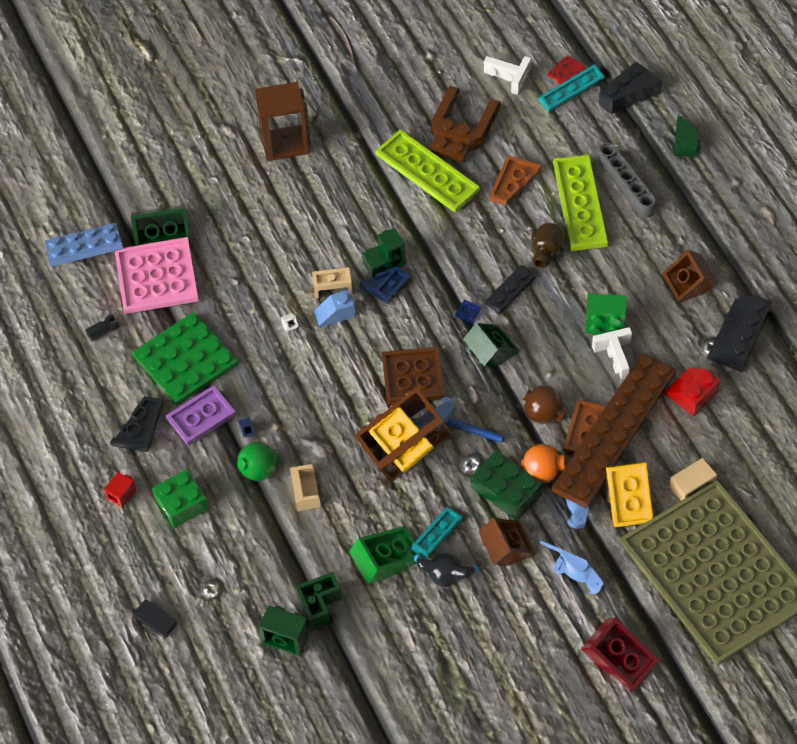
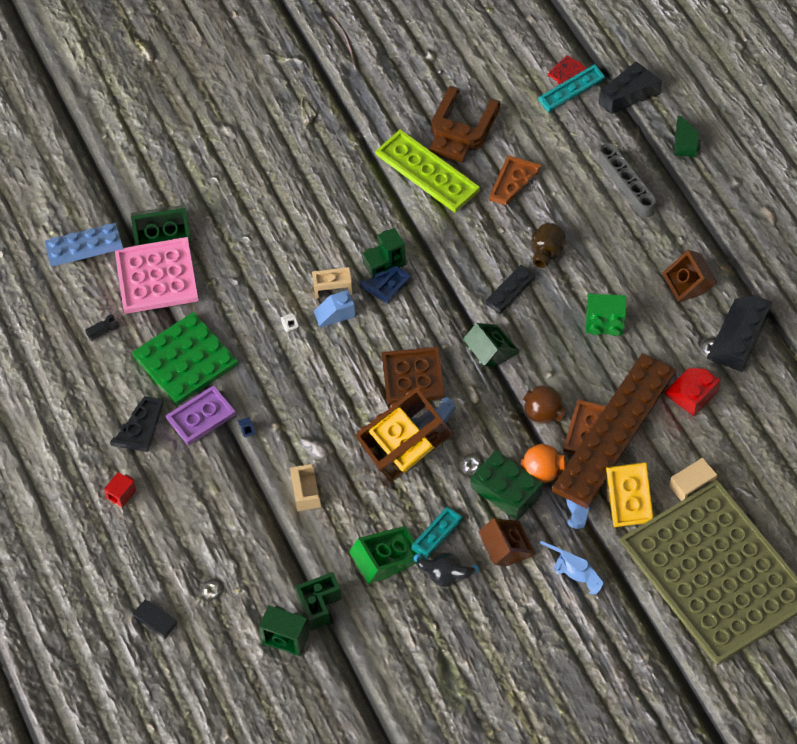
(180, 498): green brick -> none
(257, 461): green brick -> none
(281, 101): reddish brown hose -> none
(468, 311): clear blue tile -> none
(475, 430): blue bar -> none
(509, 71): white bracket -> none
(580, 203): lime plate -> none
(612, 343): white bracket -> none
(620, 653): dark red slope -> none

